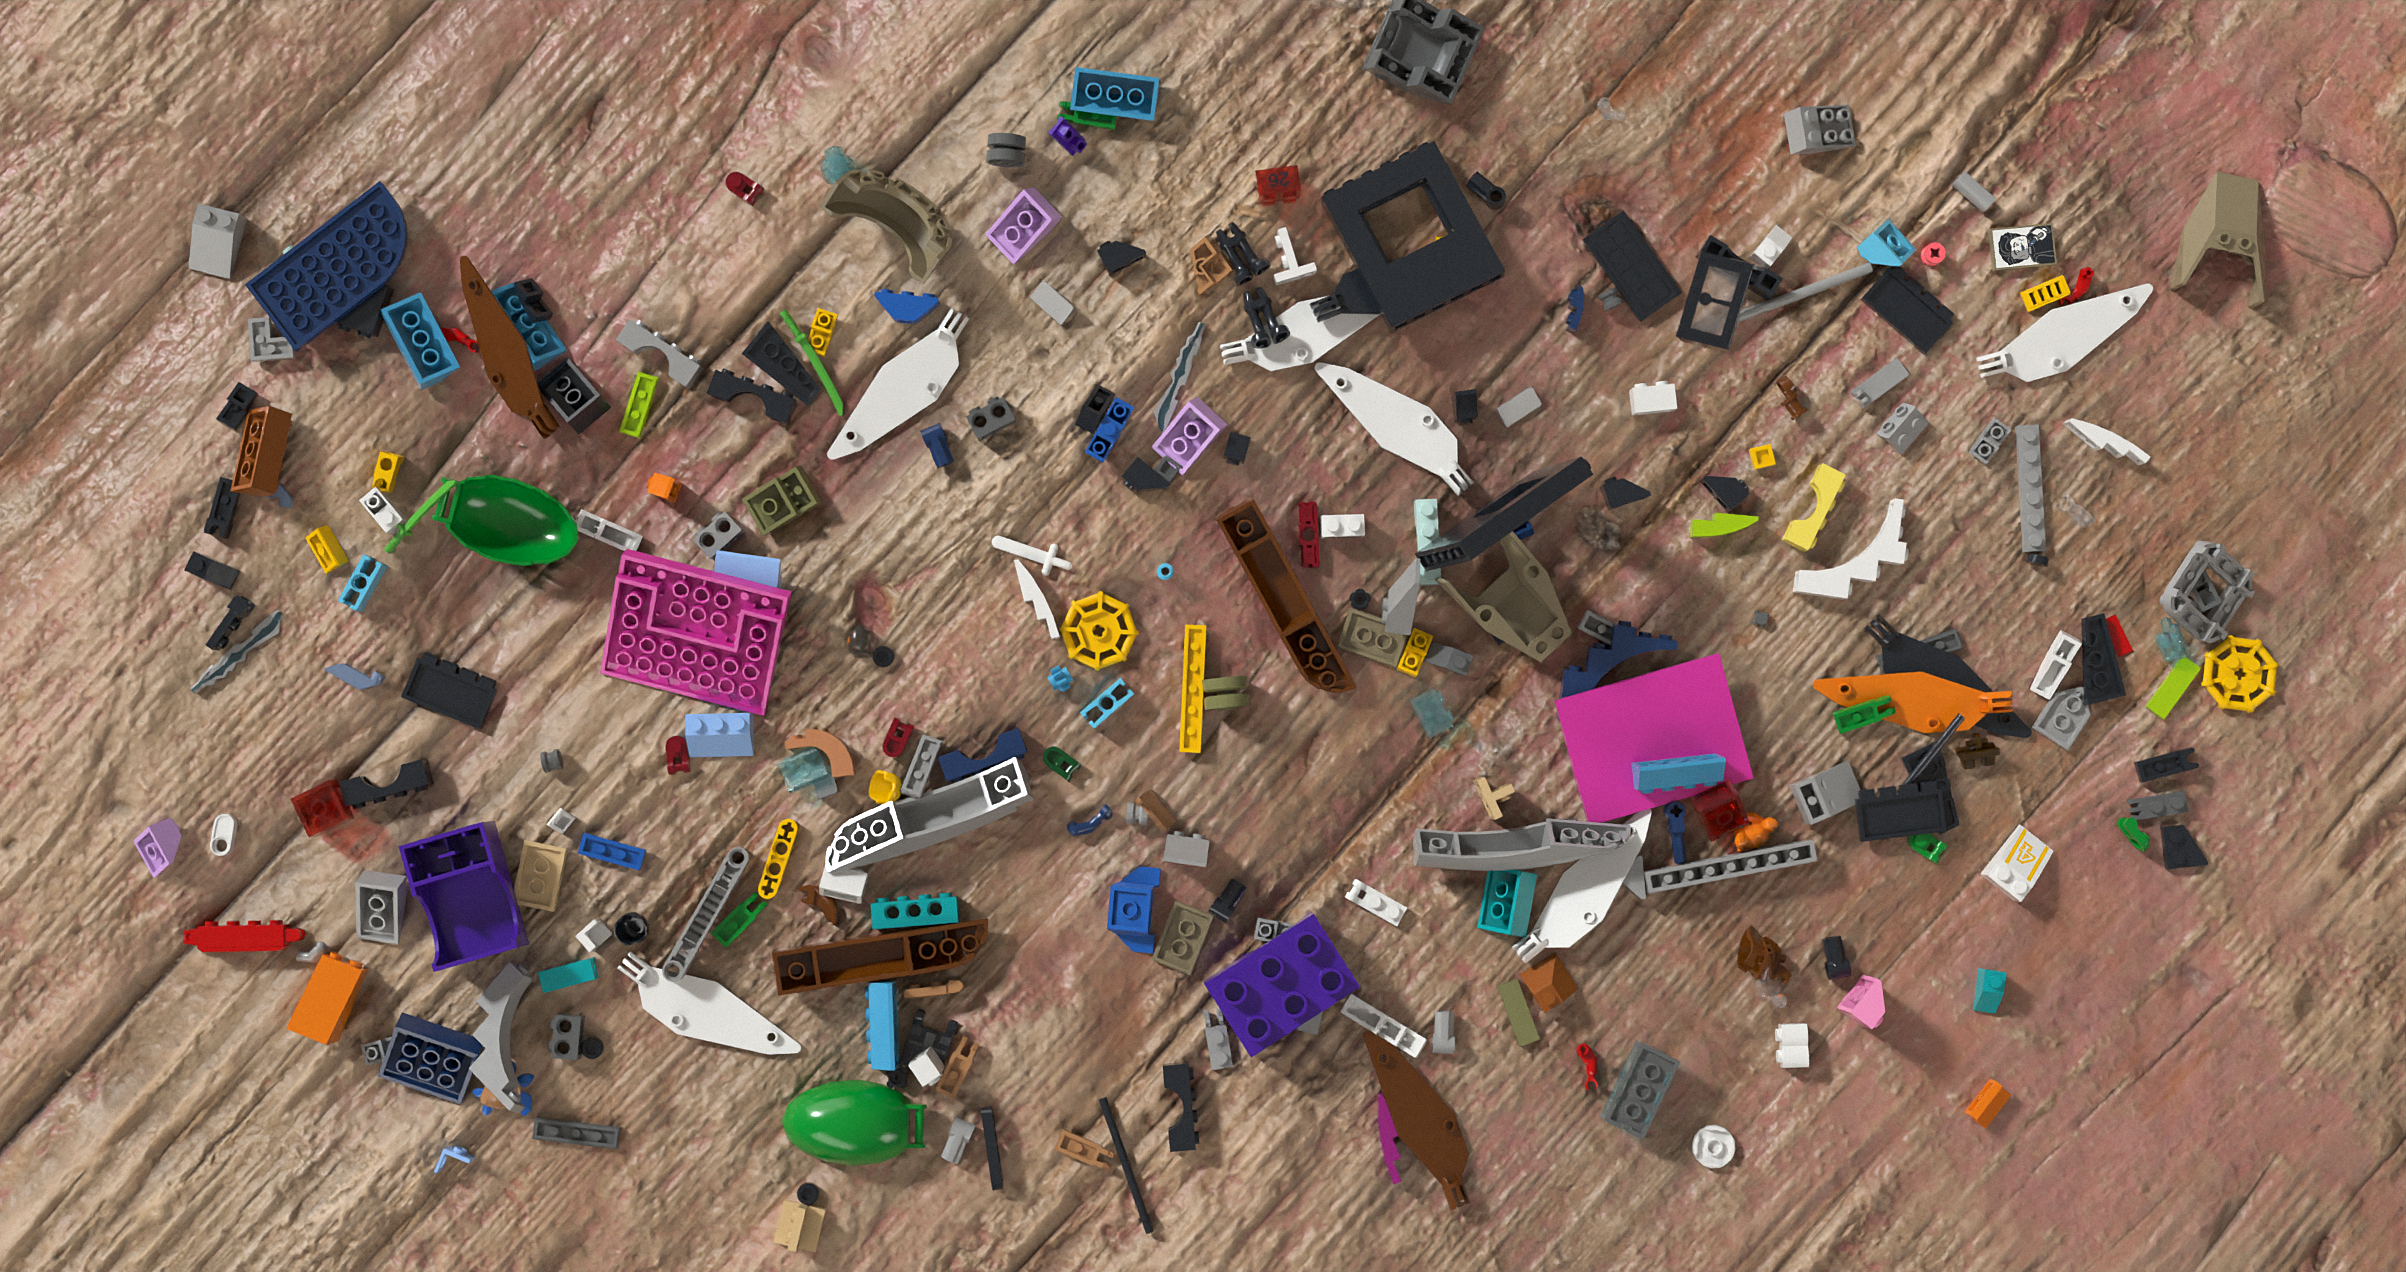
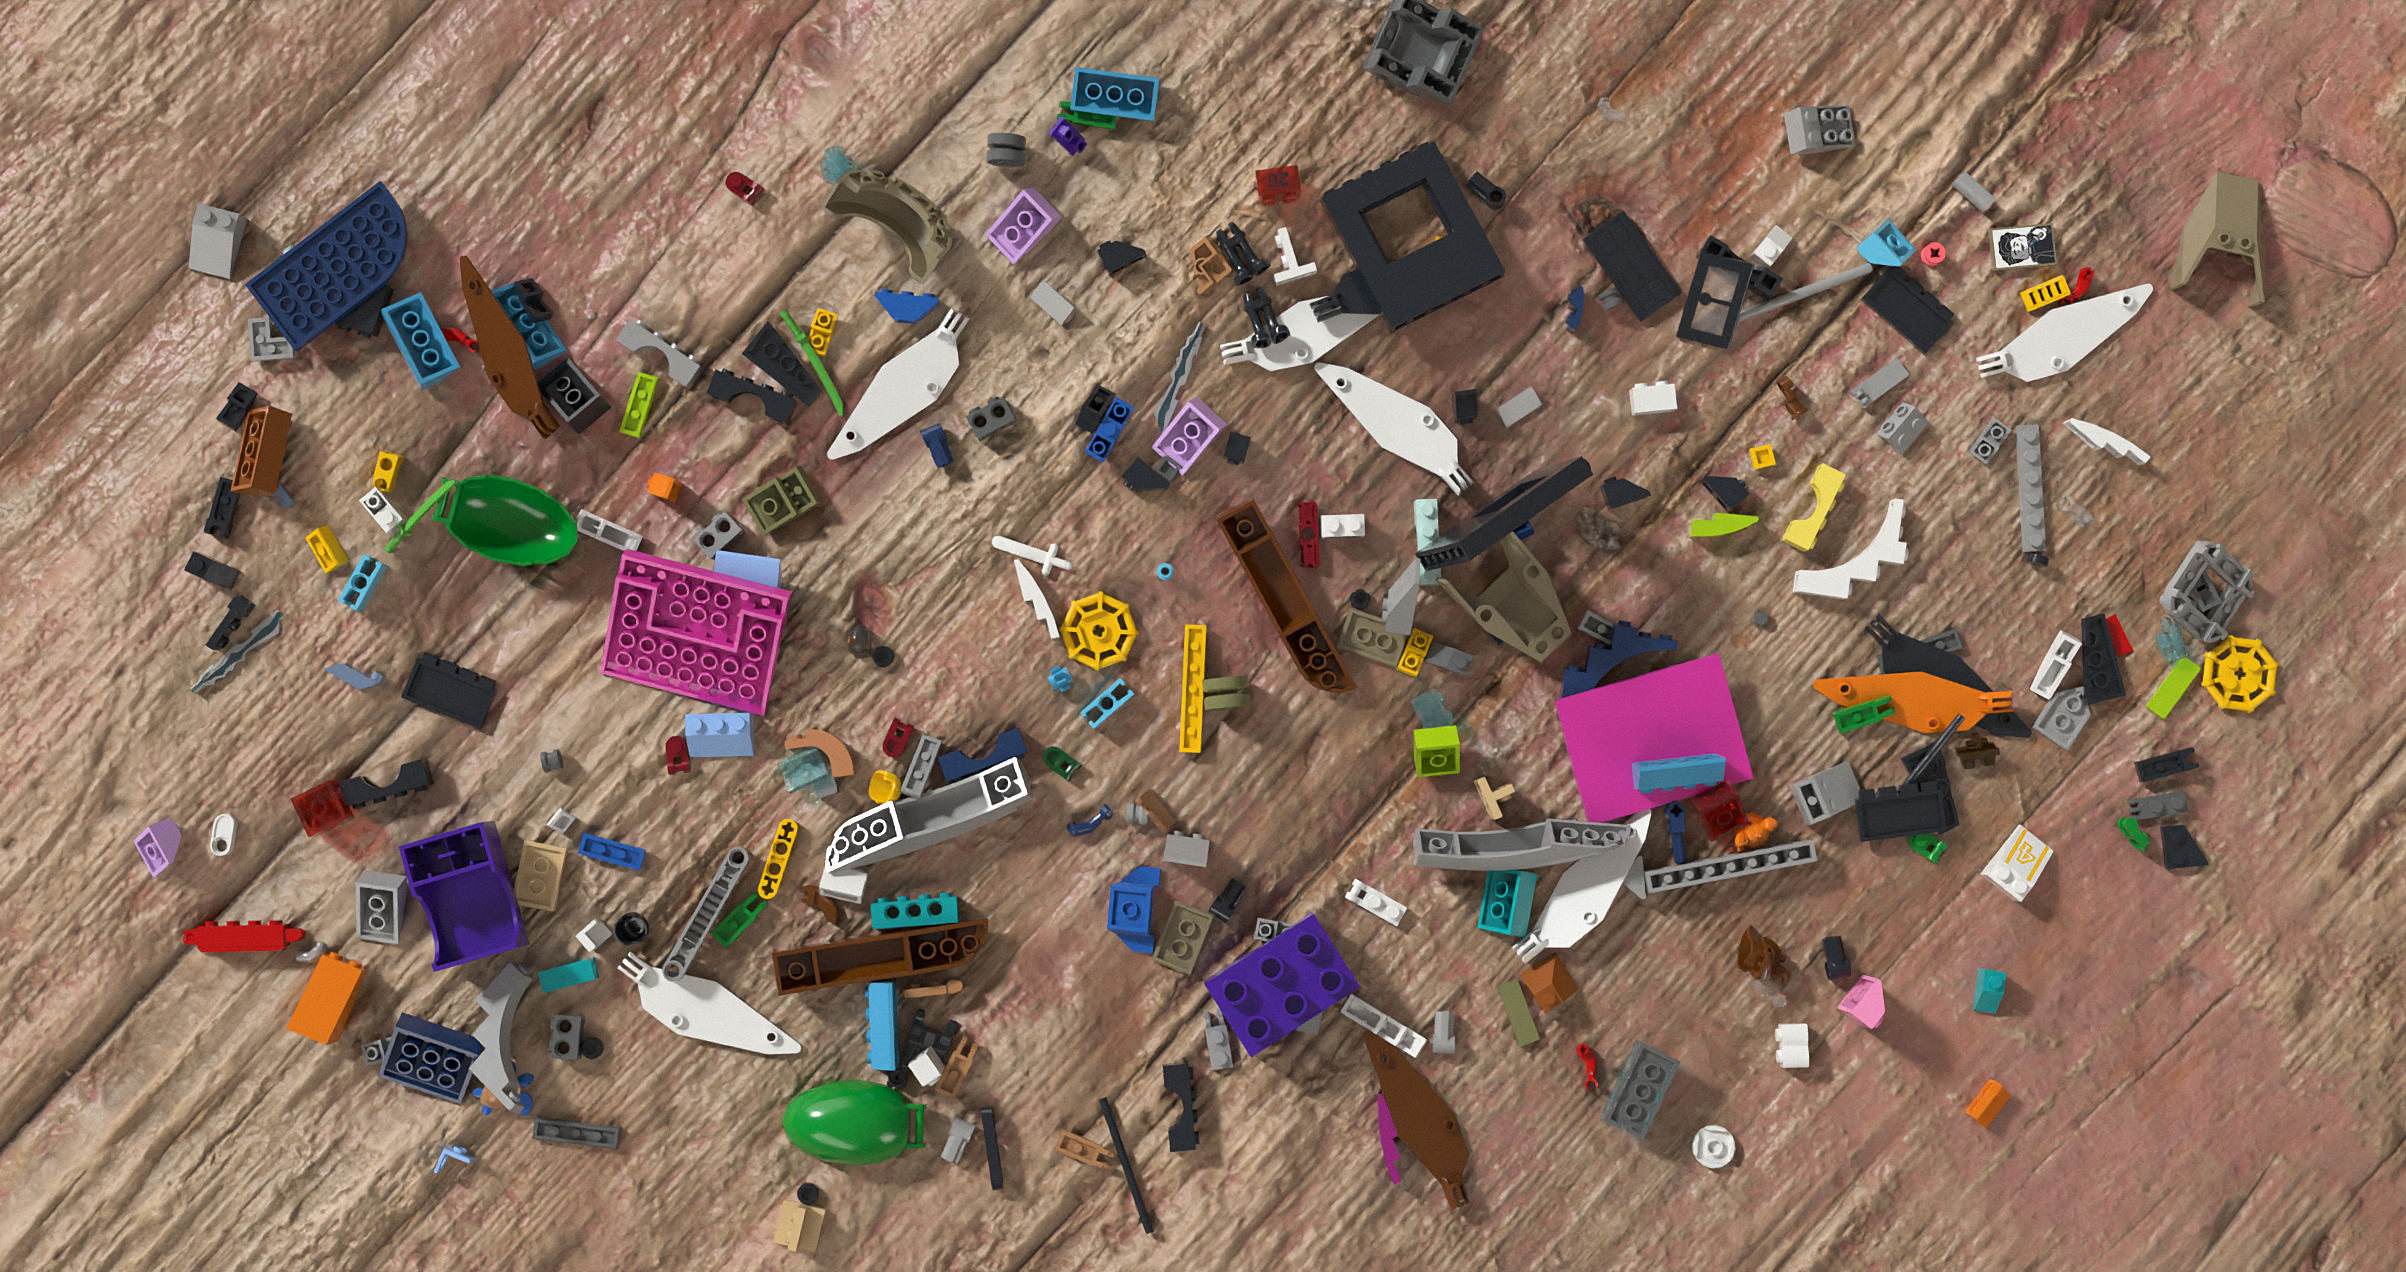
(1436, 751): none -> lime brick

